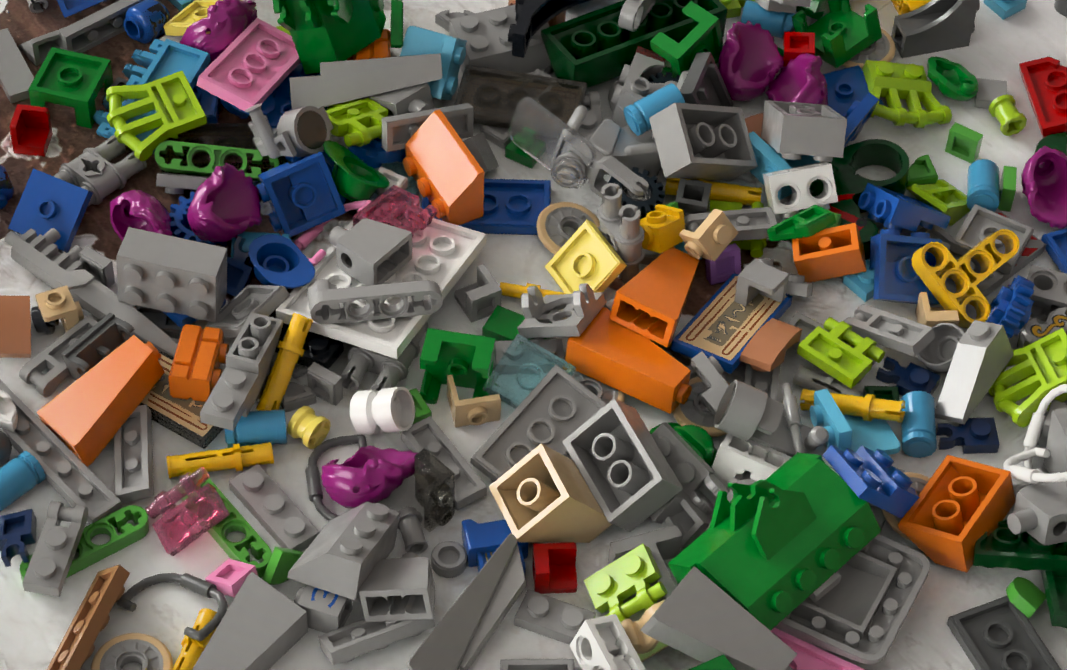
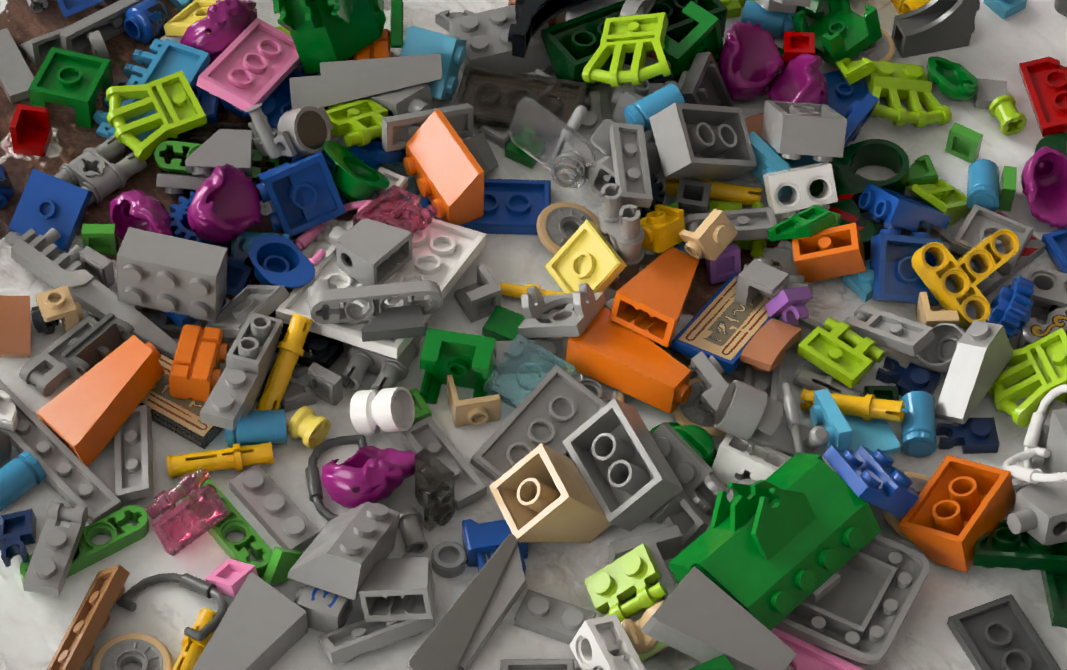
(98, 45): none -> light grey tile
(100, 238): none -> bright green tile
(222, 147): none -> light grey slope
(395, 324): none -> dark grey tile
(554, 567): red panel -> none
(625, 36): none -> lime plate
(631, 163): none -> light grey plate
(790, 305): none -> medium lavender tile
(855, 70): none -> lime tile
(1025, 596): bright green tile -> none

